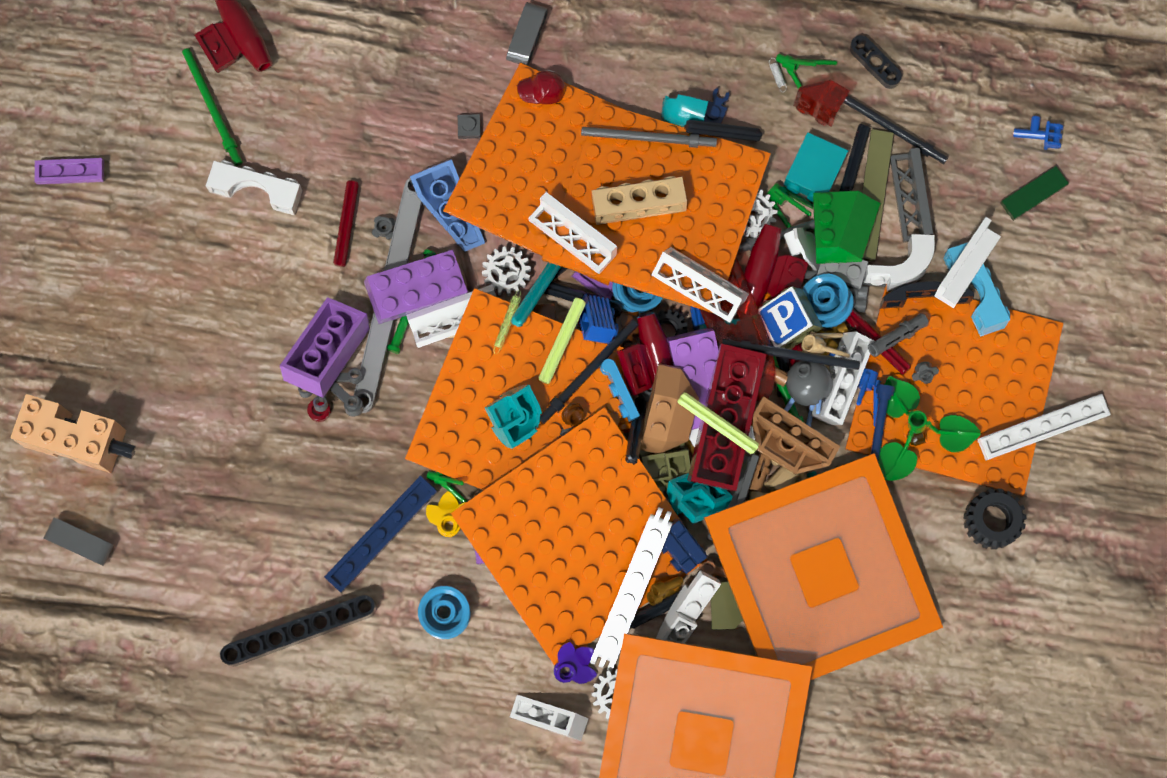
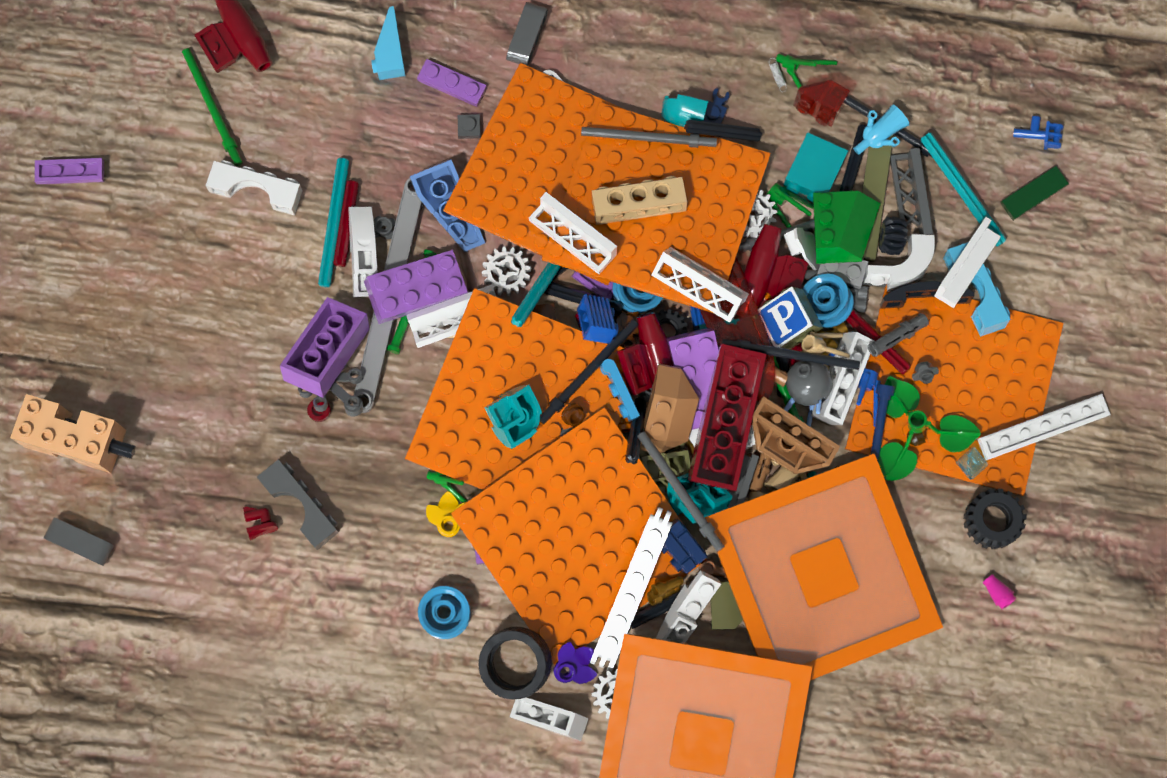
(266, 525): none -> dark red piece
(287, 629): black beam -> none
(316, 525): none -> dark grey arch
(333, 222): none -> teal axle
(362, 248): none -> white slope
(380, 534): dark blue plate -> none
(388, 52): none -> medium azure slope
(452, 83): none -> medium lavender plate
(493, 680): none -> black tyre
(508, 322): yellowish green piece -> none
(542, 88): dark red piece -> none
(562, 340): yellowish green axle -> none
(707, 529): none -> dark grey bar
(718, 423): yellowish green axle -> none
(860, 54): black beam -> none
(876, 134): none -> medium azure piece
(893, 235): none -> black gear
(960, 184): none -> teal axle
(972, 463): none -> clear light blue tile
(999, 592): none -> dark pink cone

